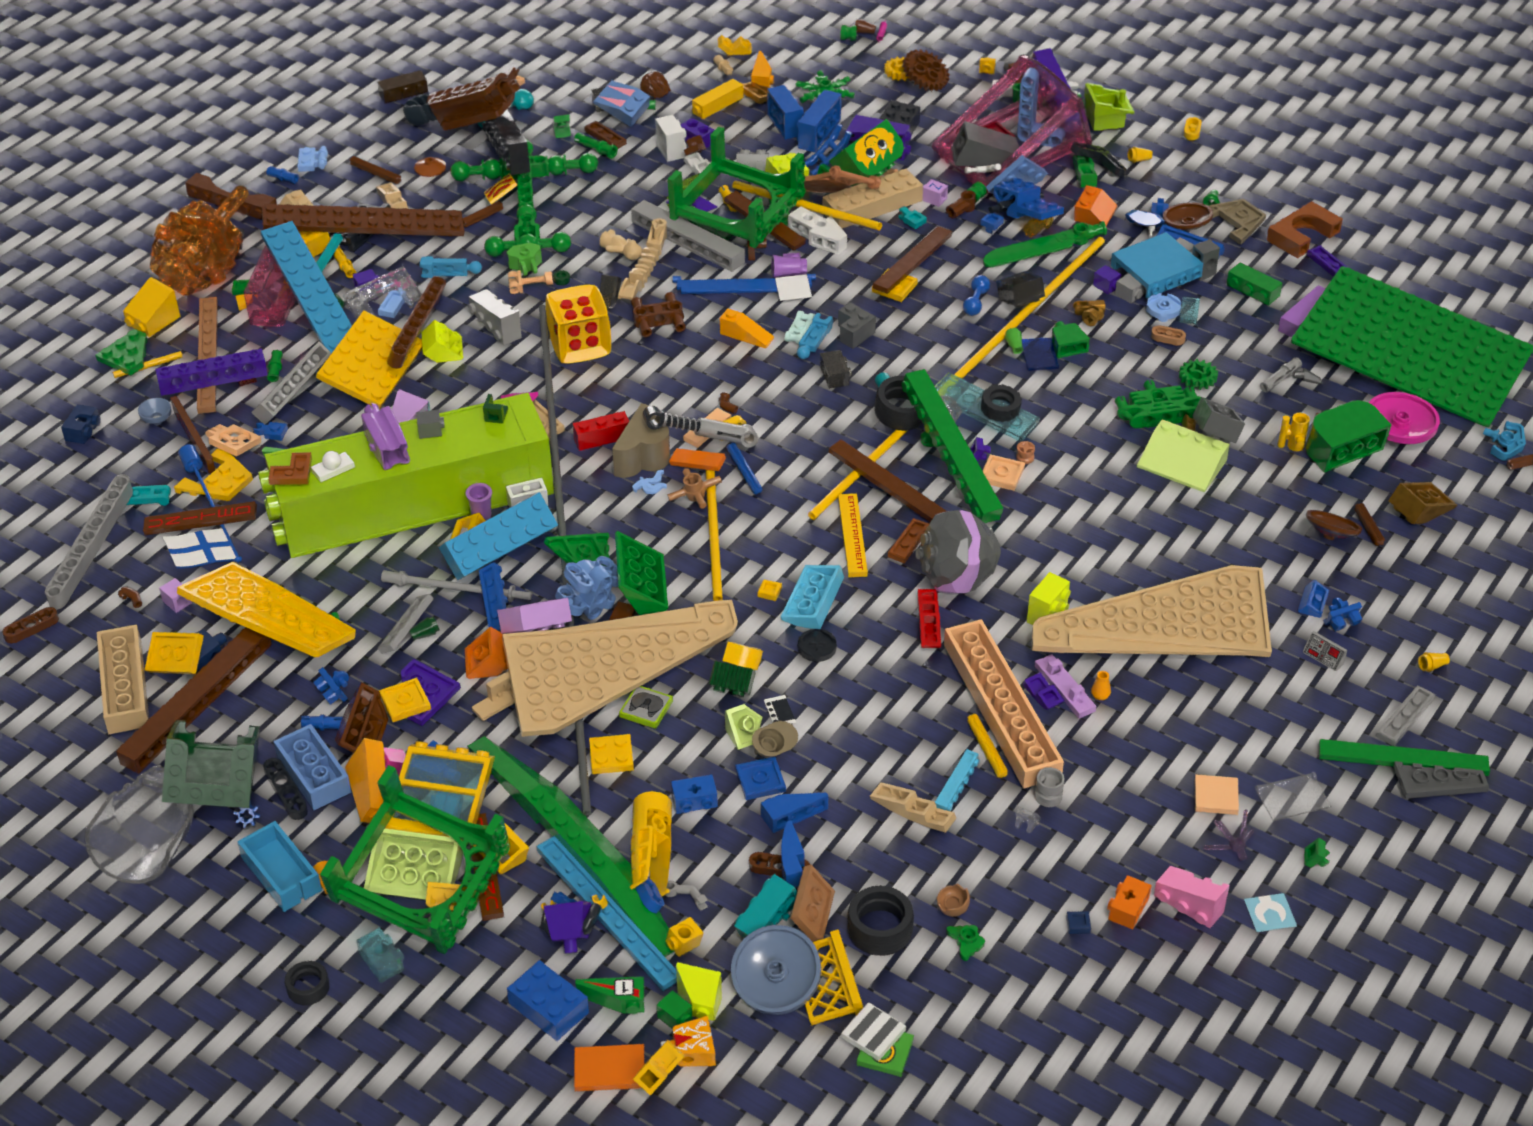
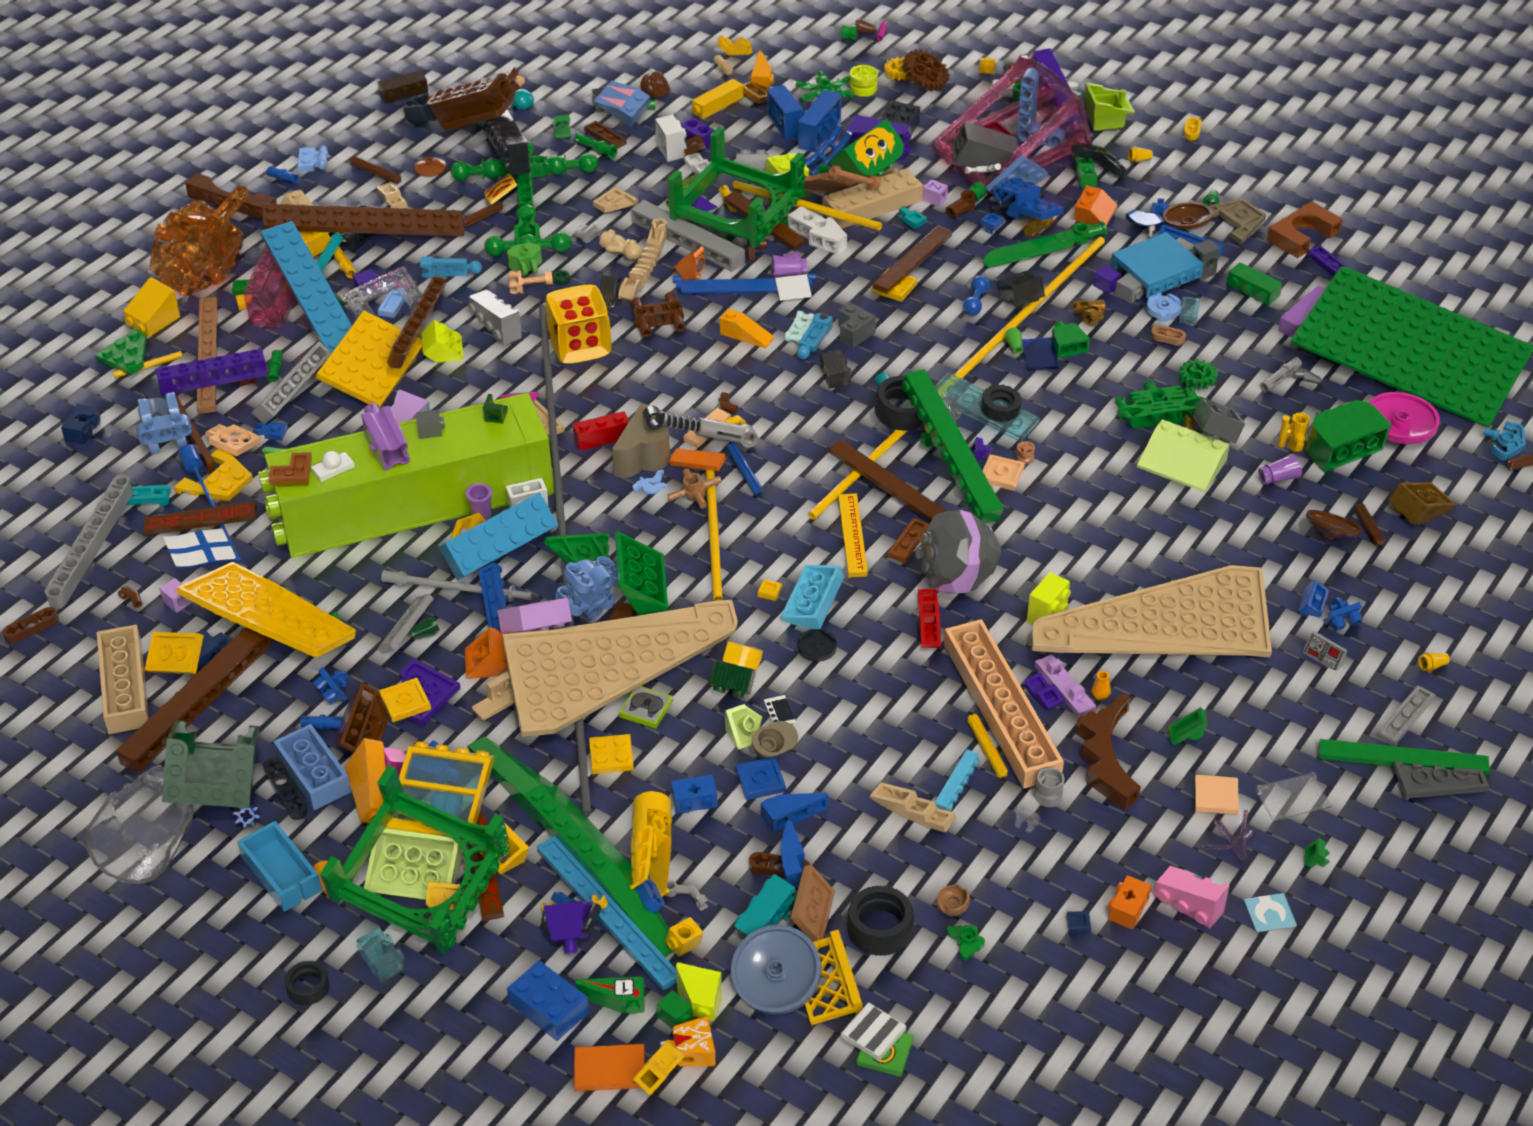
(163, 428): none -> medium blue piece
(587, 233): none -> light grey piece
(614, 200): none -> tan wing
(691, 265): none -> orange slope
(863, 80): none -> neon yellow wheel
(1097, 750): none -> reddish brown arch
(1188, 727): none -> green tile
(1280, 470): none -> medium lavender plant

